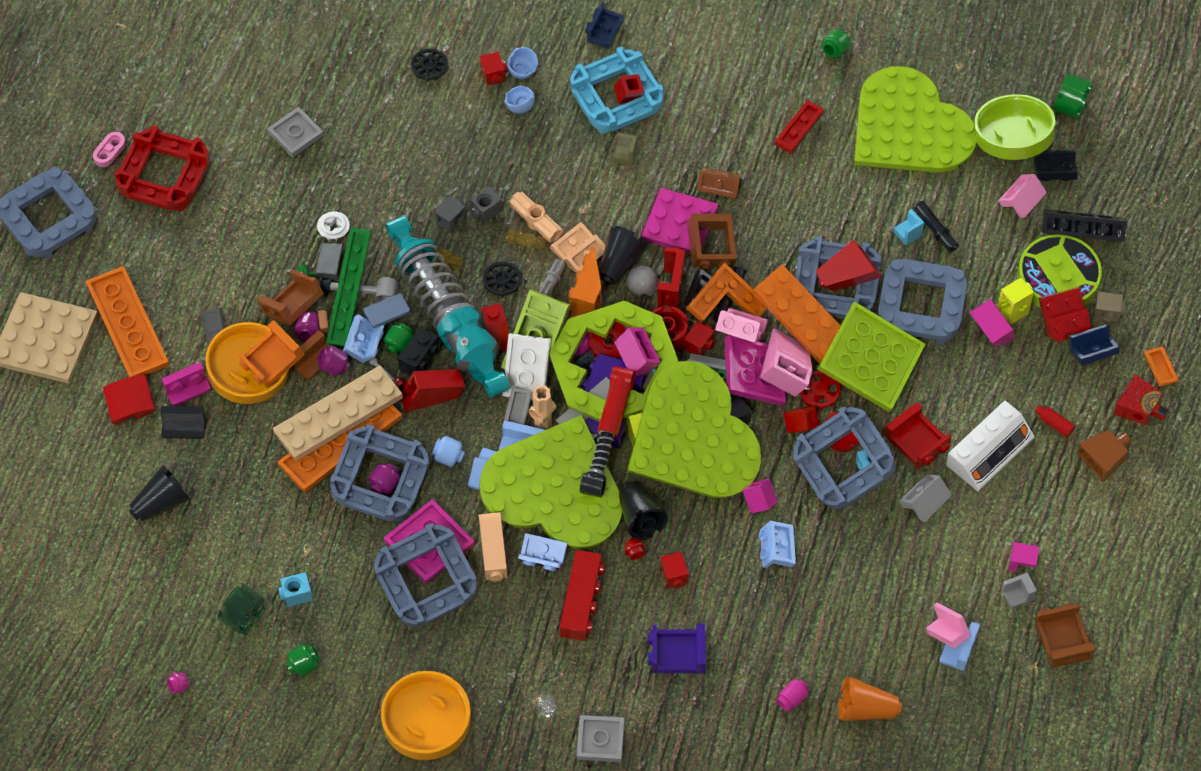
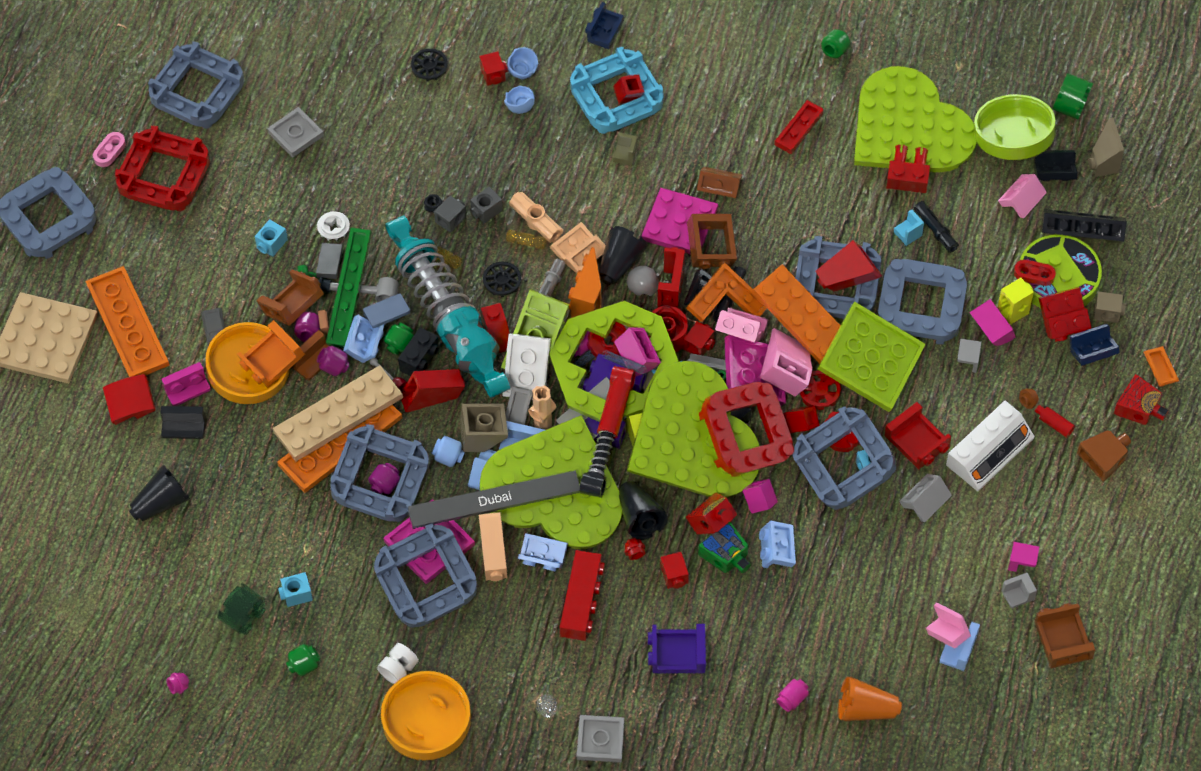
(194, 56): none -> sand blue plate
(271, 231): none -> medium azure brick
(400, 661): none -> white wheel
(432, 199): none -> black plate
(482, 426): none -> dark tan slope
(494, 499): none -> dark grey tile
(621, 358): none -> sand blue piece
(714, 512): none -> red torso
(722, 436): none -> red plate
(725, 550): none -> torso
(908, 175): none -> red brick
(969, 352): none -> light grey panel
(1028, 398): none -> dark orange plate
(1034, 272): none -> red plate
(1107, 152): none -> dark tan slope

